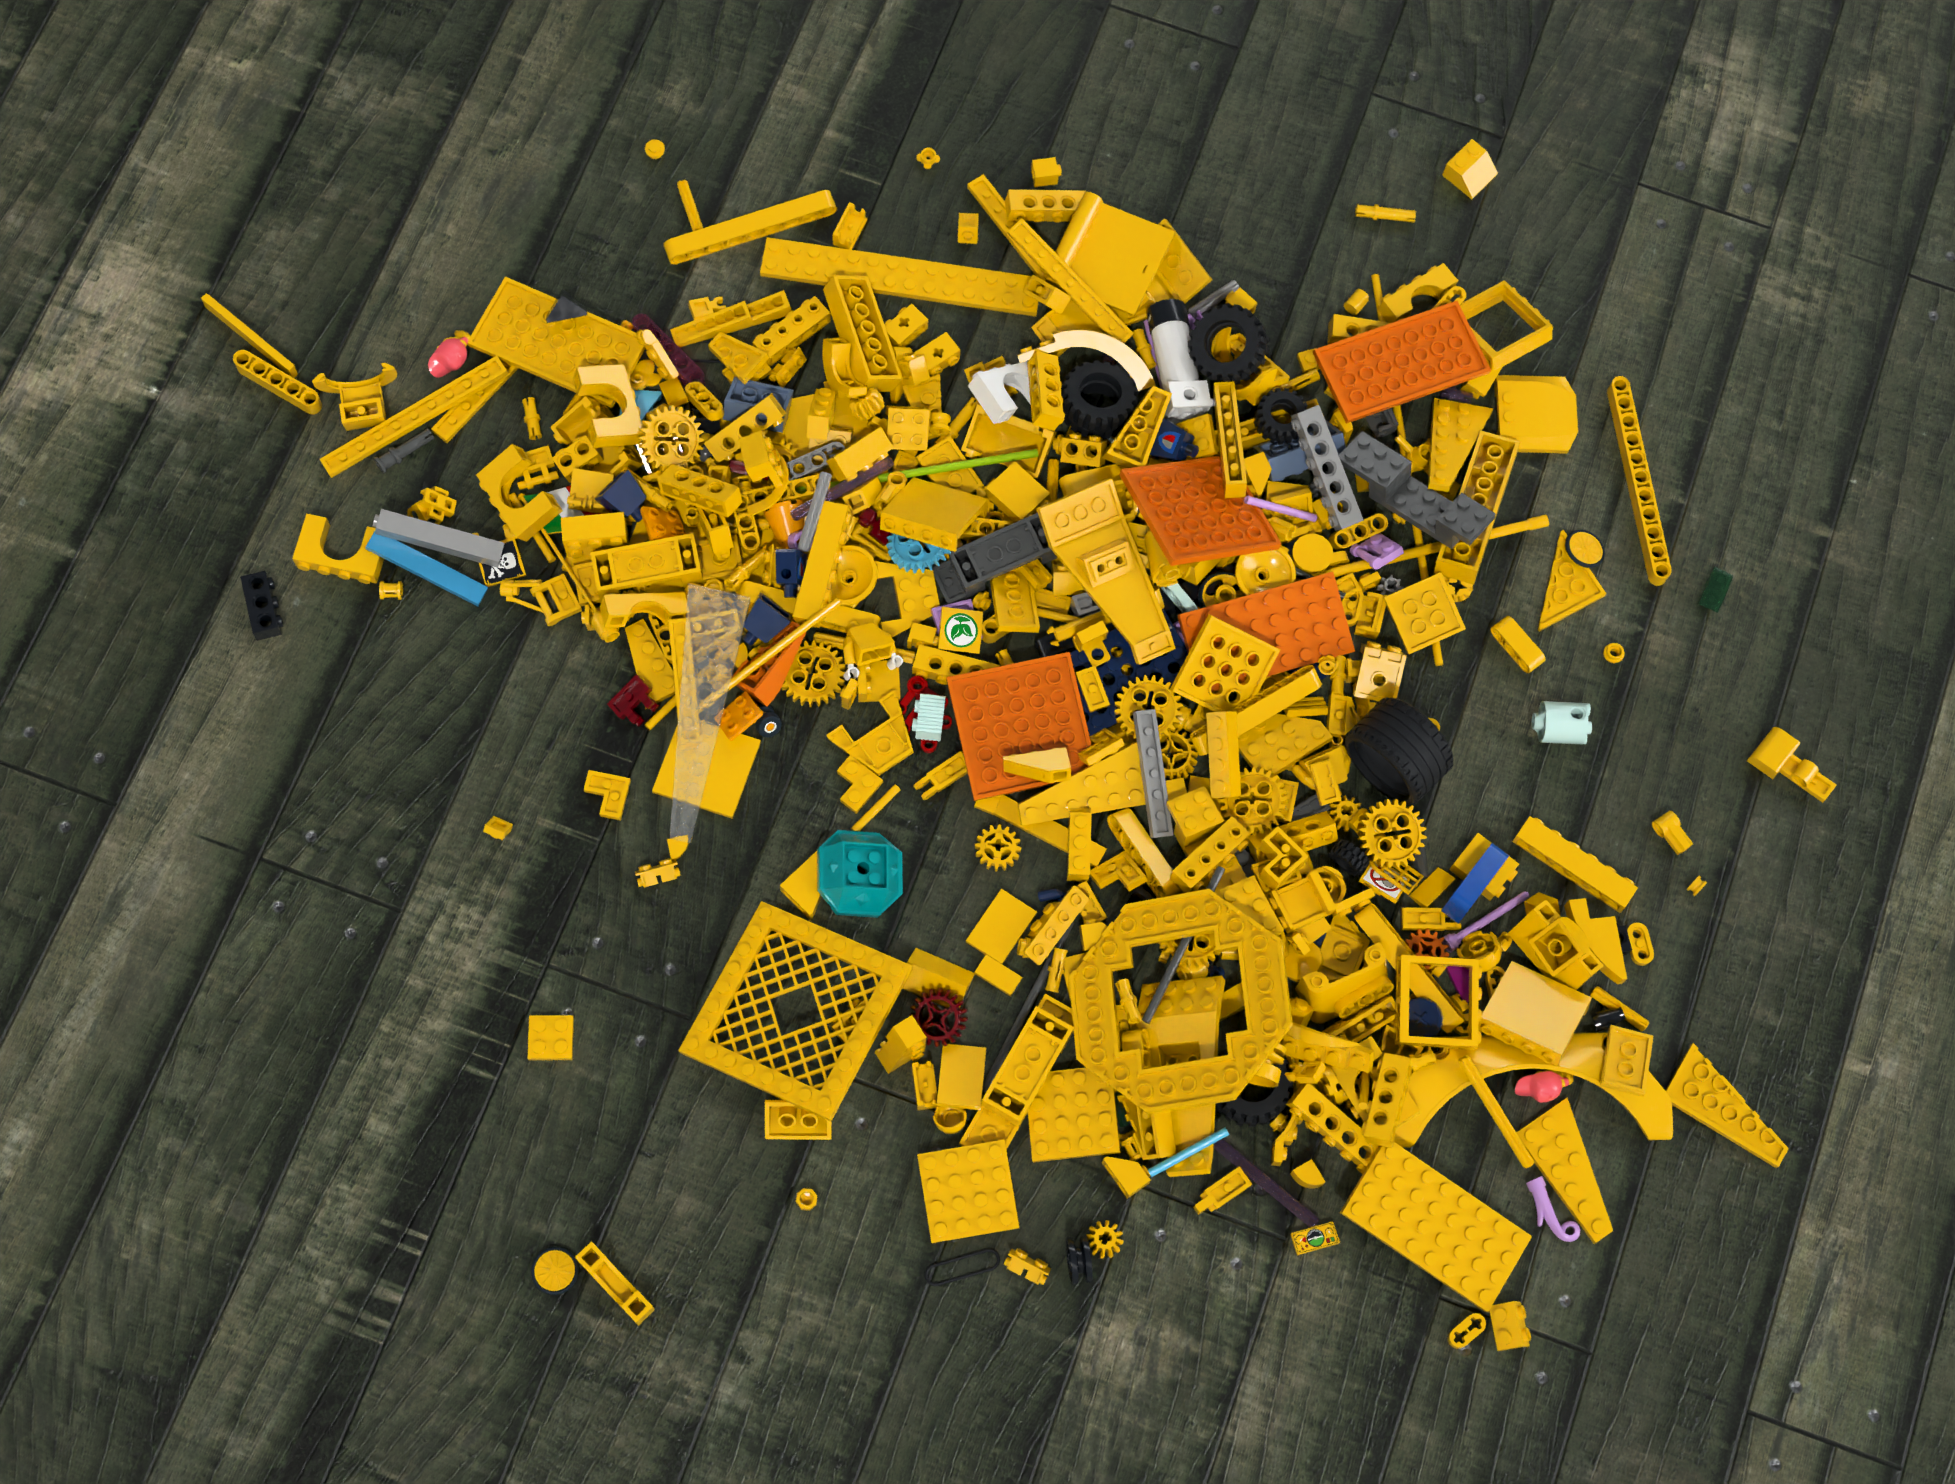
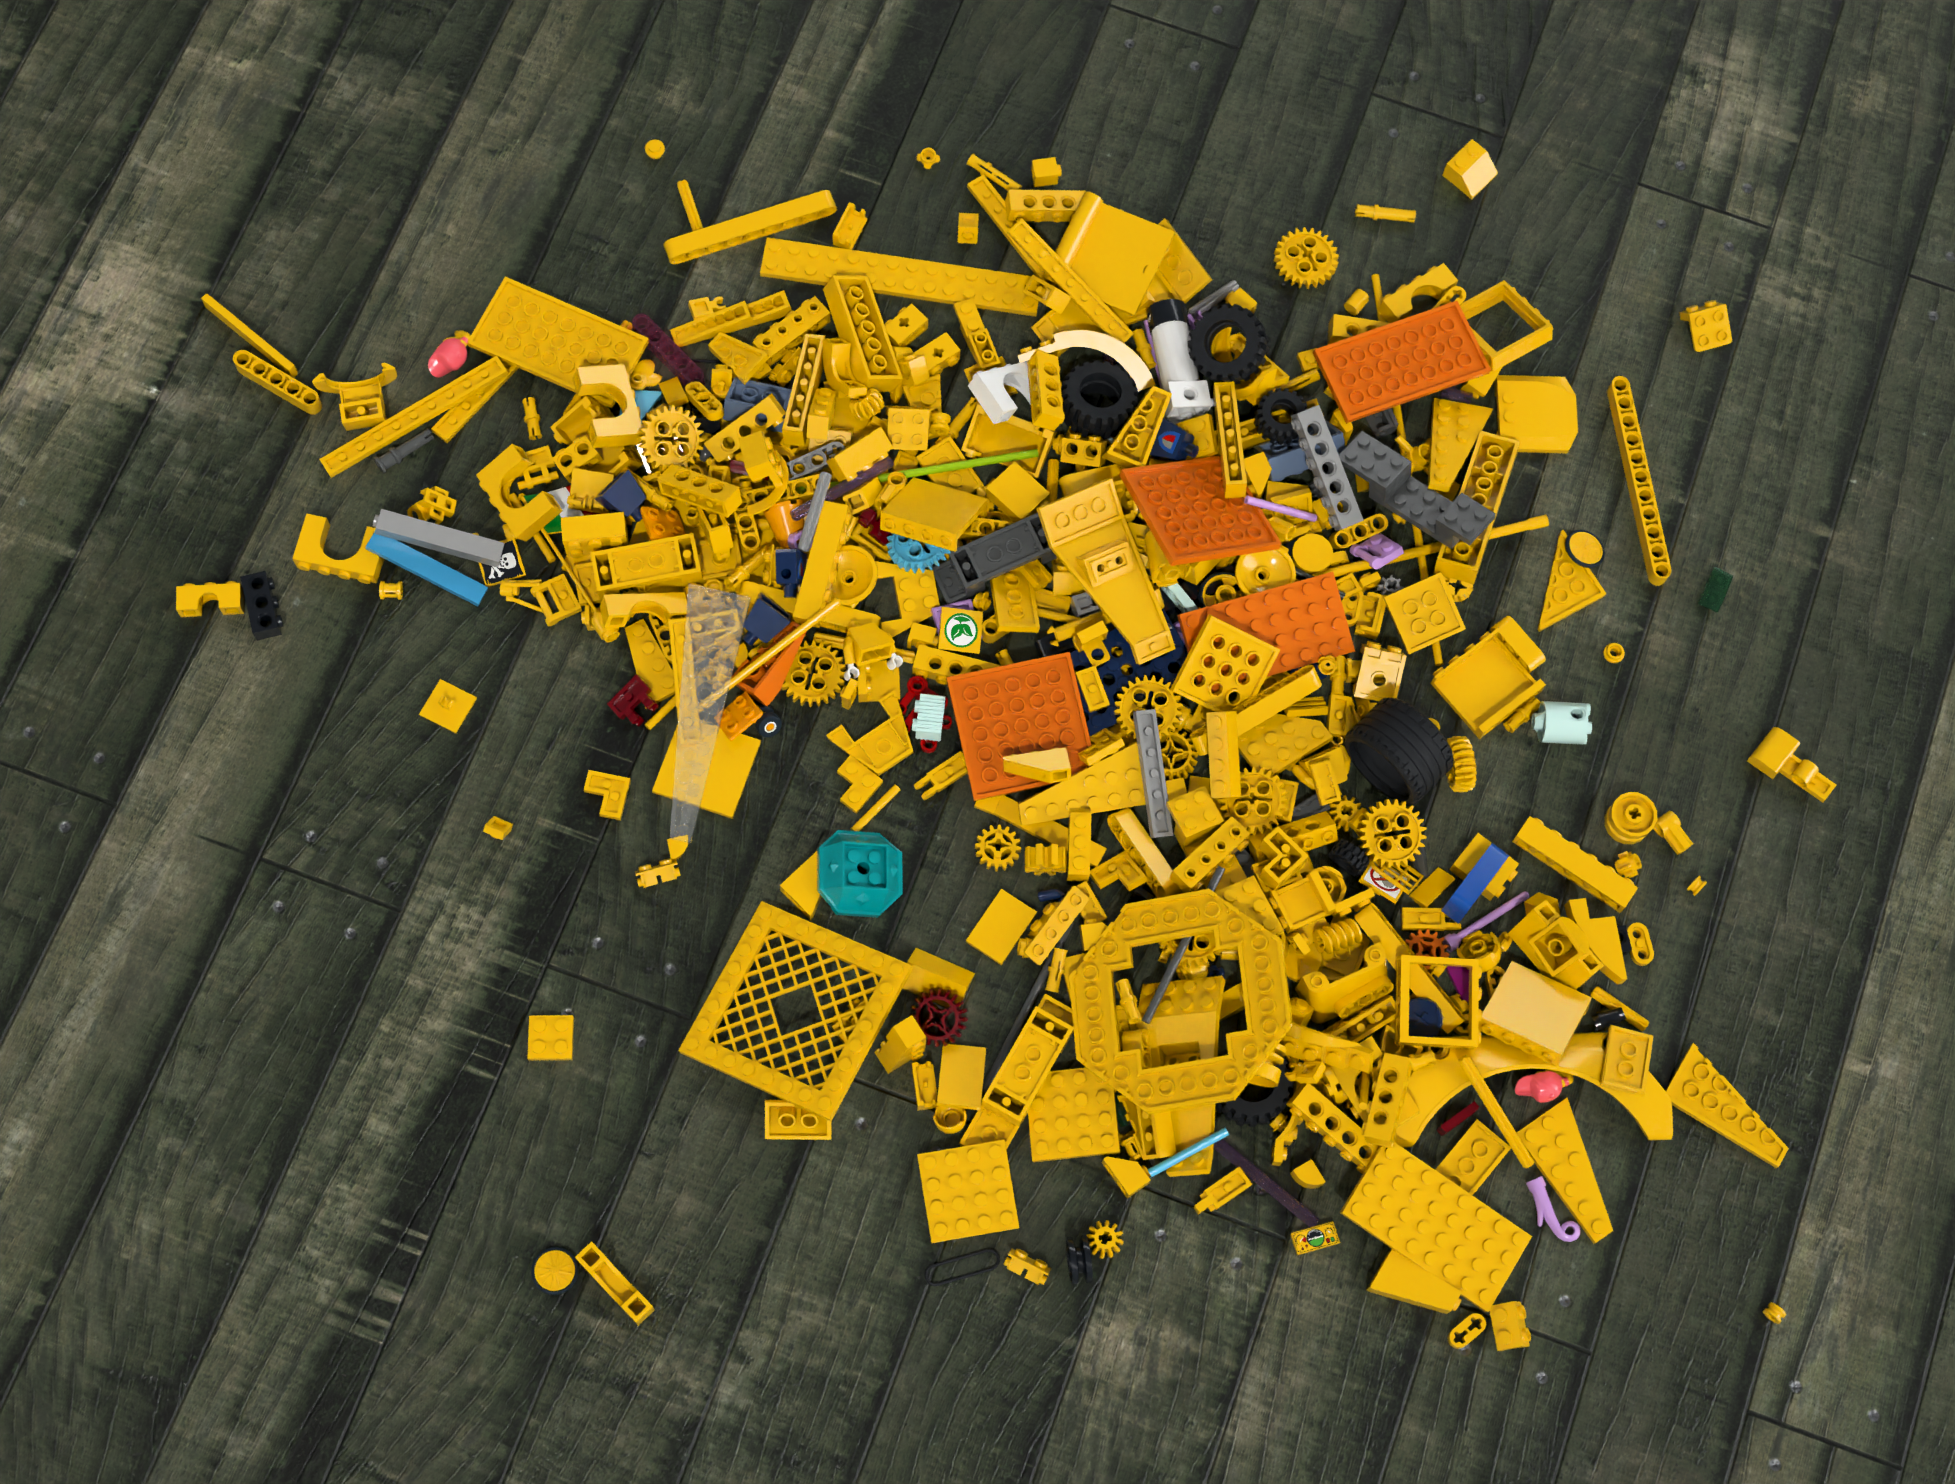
(192, 597): none -> yellow arch
(448, 706): none -> yellow piece
(565, 308): black slope -> none
(657, 354): yellow hinge -> none
(721, 381): none -> yellow hips
(803, 390): none -> yellow brick
(806, 1199): yellow tile -> none
(975, 162): none -> yellow pin
(976, 334): none -> yellow slope
(998, 975): yellow tile -> none
(1045, 859): none -> yellow gear
(1306, 258): none -> yellow gear
(1337, 936): none -> yellow piece
(1412, 1284): none -> yellow slope
(1458, 1118): none -> dark red tile
(1463, 773): none -> yellow gear
(1473, 1157): none -> yellow plate
(1485, 684): none -> yellow panel
(1522, 715): none -> yellow pin
(1628, 864): none -> yellow gear
(1630, 818): none -> yellow wheel
(1708, 325): none -> yellow bracket
(1774, 1313): none -> yellow bush

